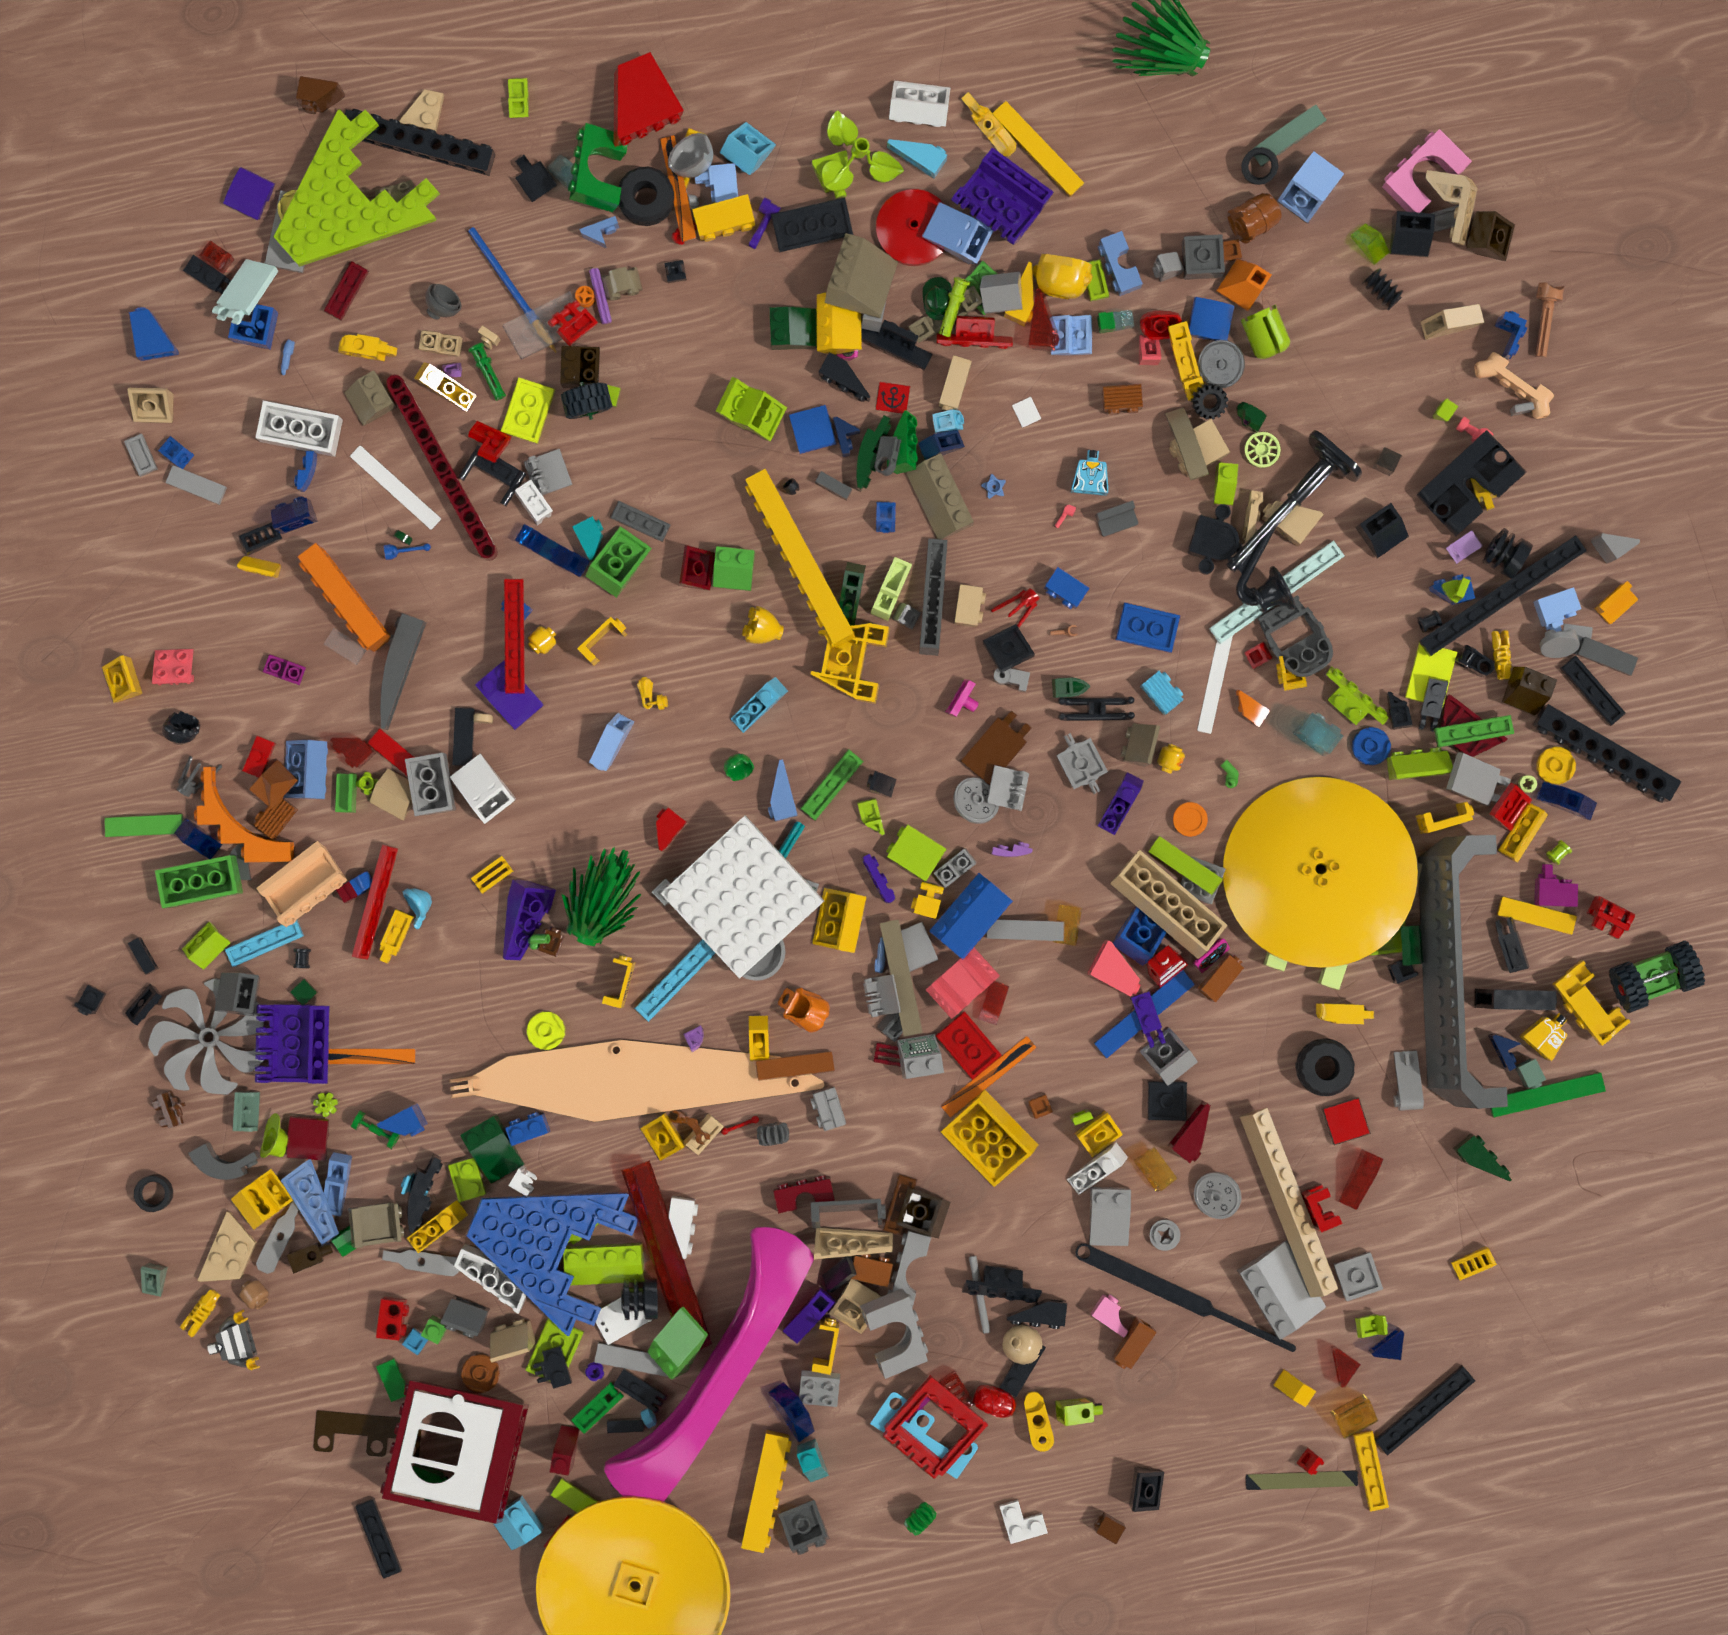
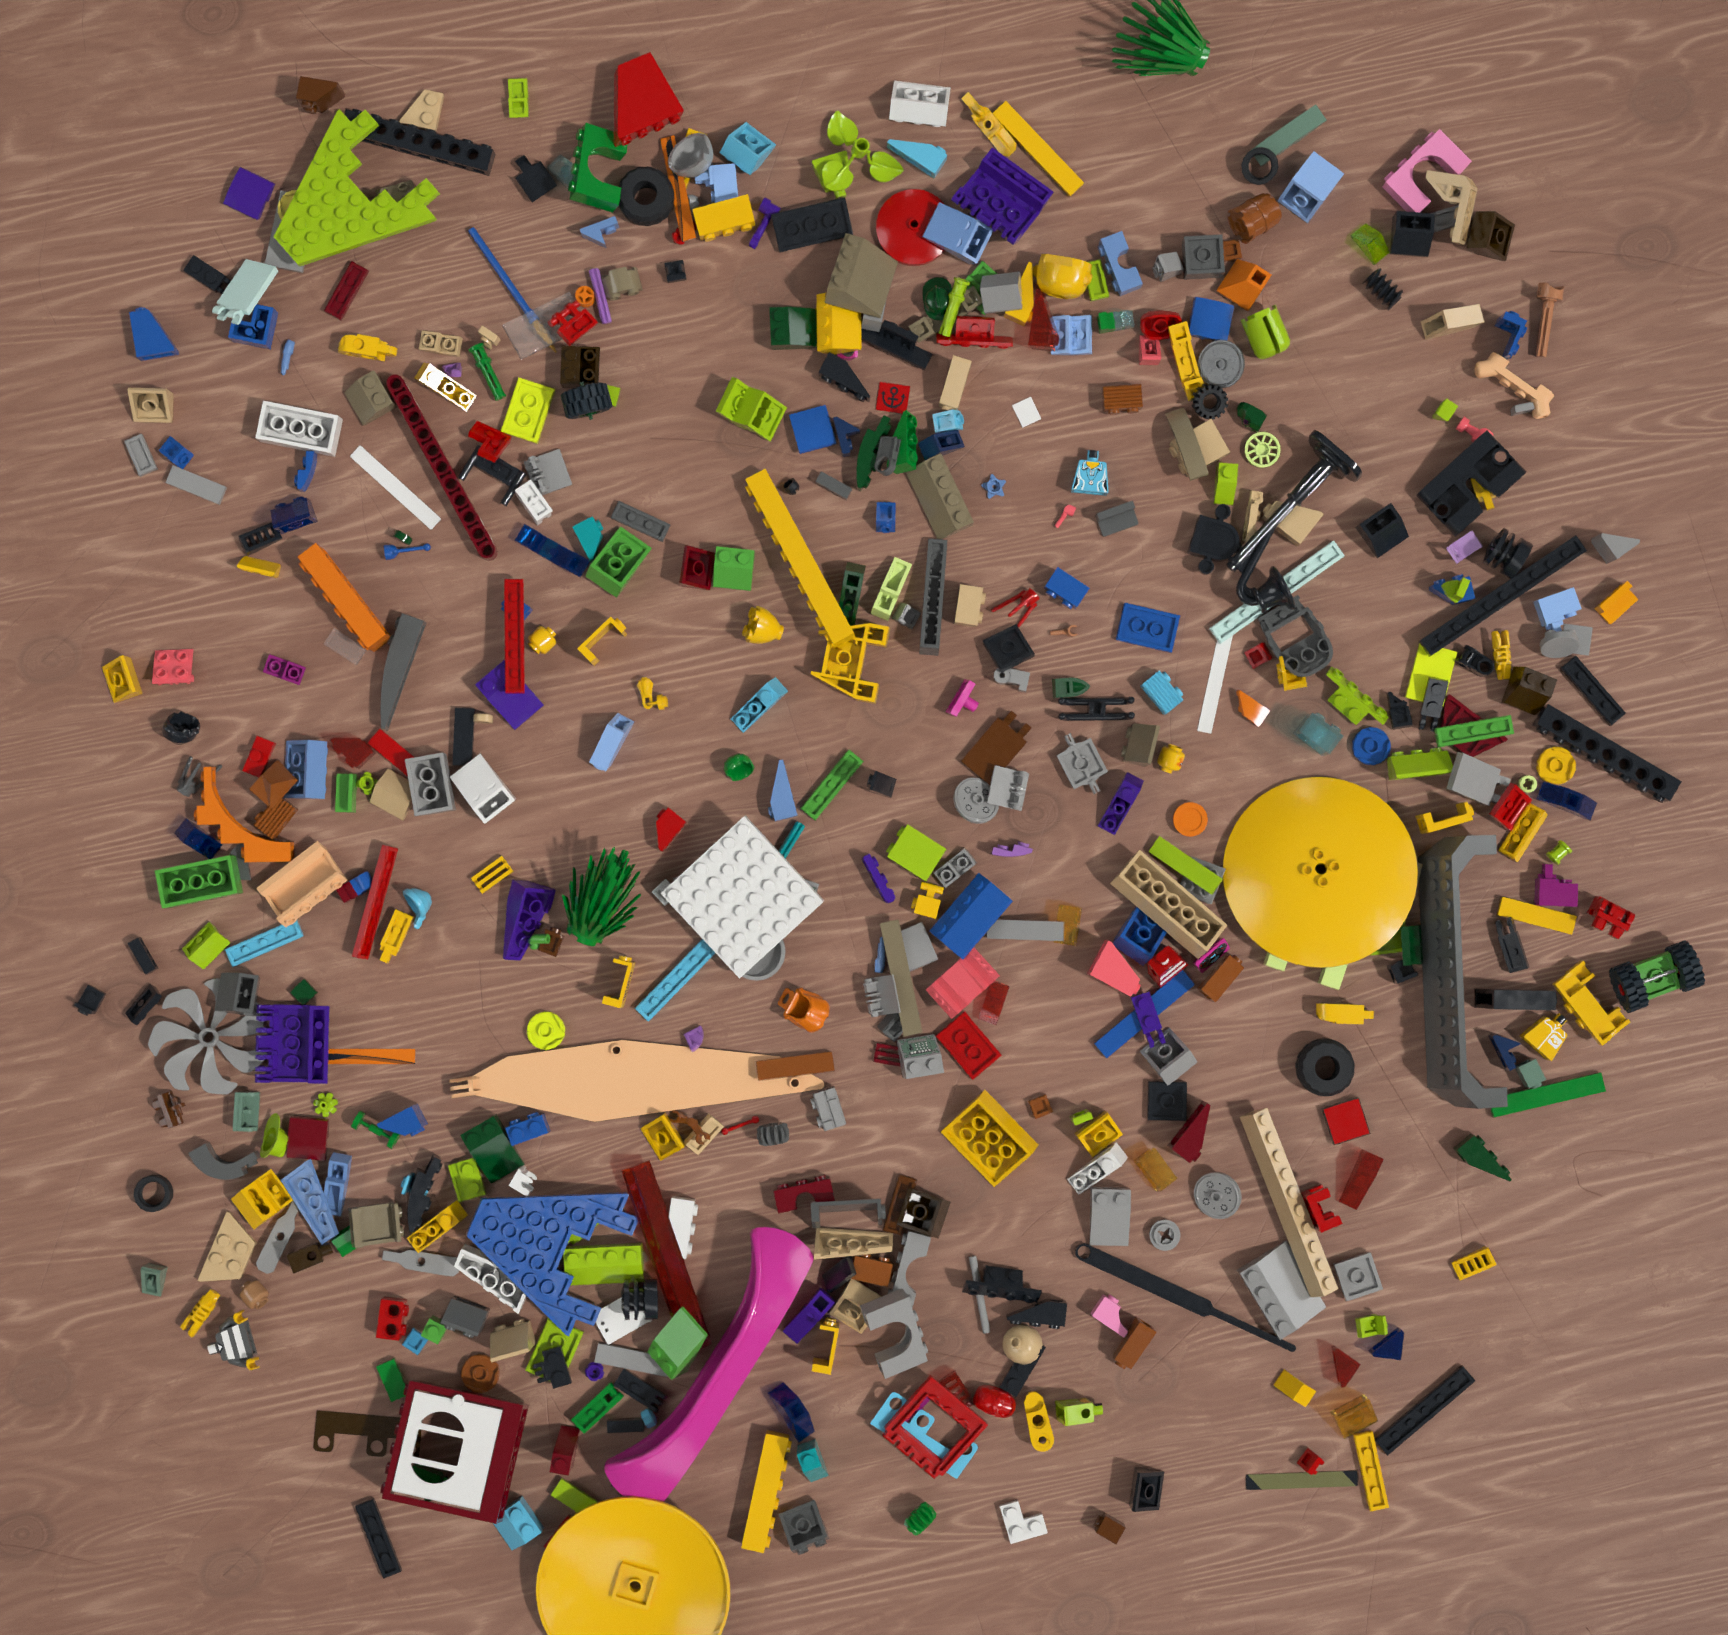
(142, 825): bright green tile -> none
(217, 257): clear red slope -> none
(301, 958): black bush -> none
(442, 301): dark grey piece -> none
(758, 1038): yellow slope -> none
(819, 1388): light grey plate -> none
(839, 920): yellow slope -> none
(870, 815): lime slope -> none
(988, 1076): orange sticker -> none
(1232, 774): bright green arm -> none
(1387, 461): clear smoke brick -> none
(1409, 1081): light grey door -> none
(1429, 621): black bush -> none
(1607, 656): dark grey tile -> none

